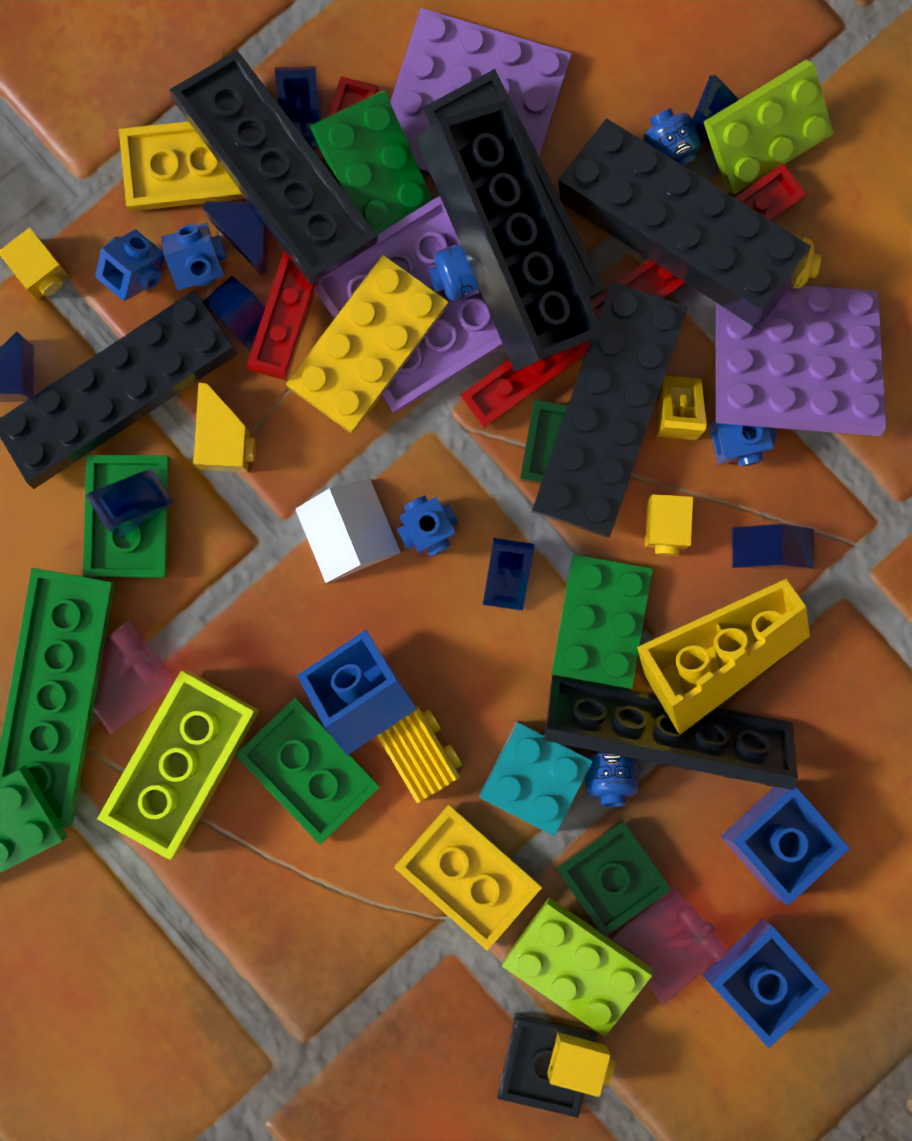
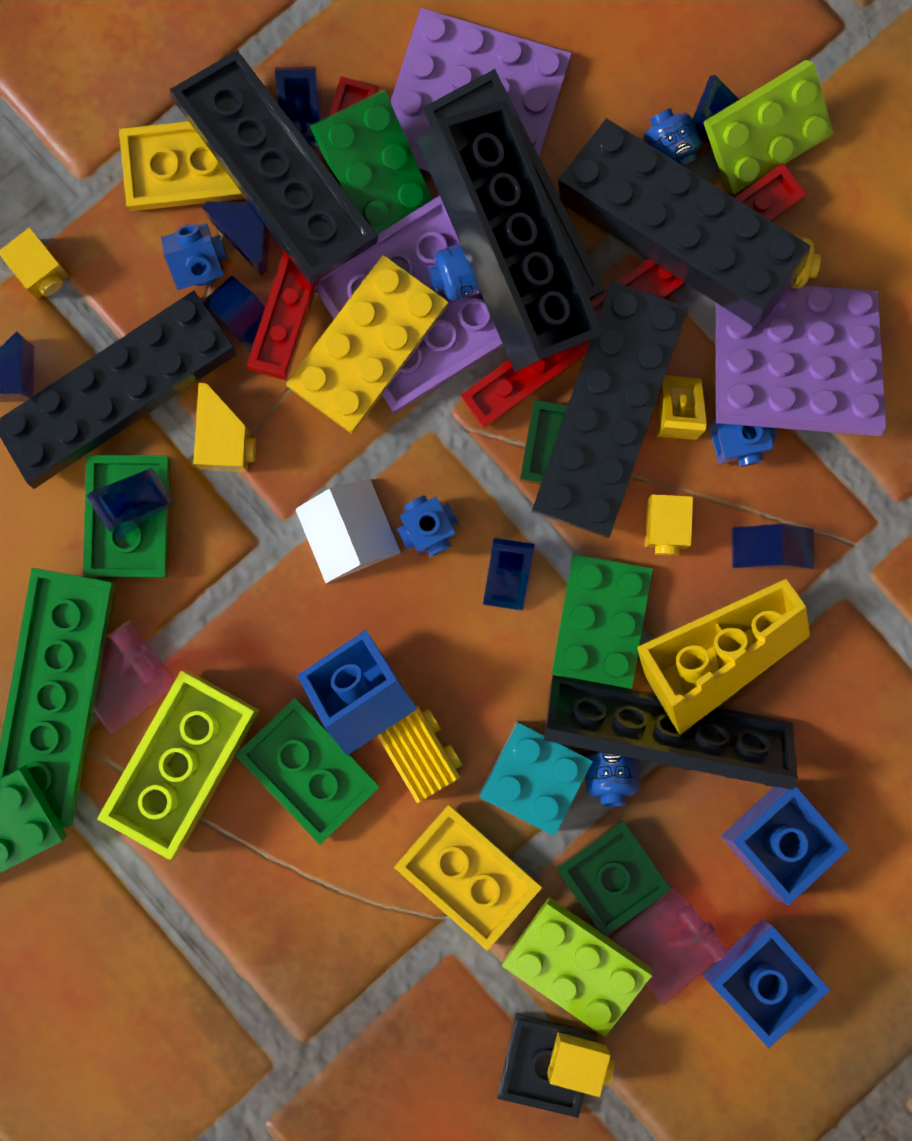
(130, 265): blue brick -> none

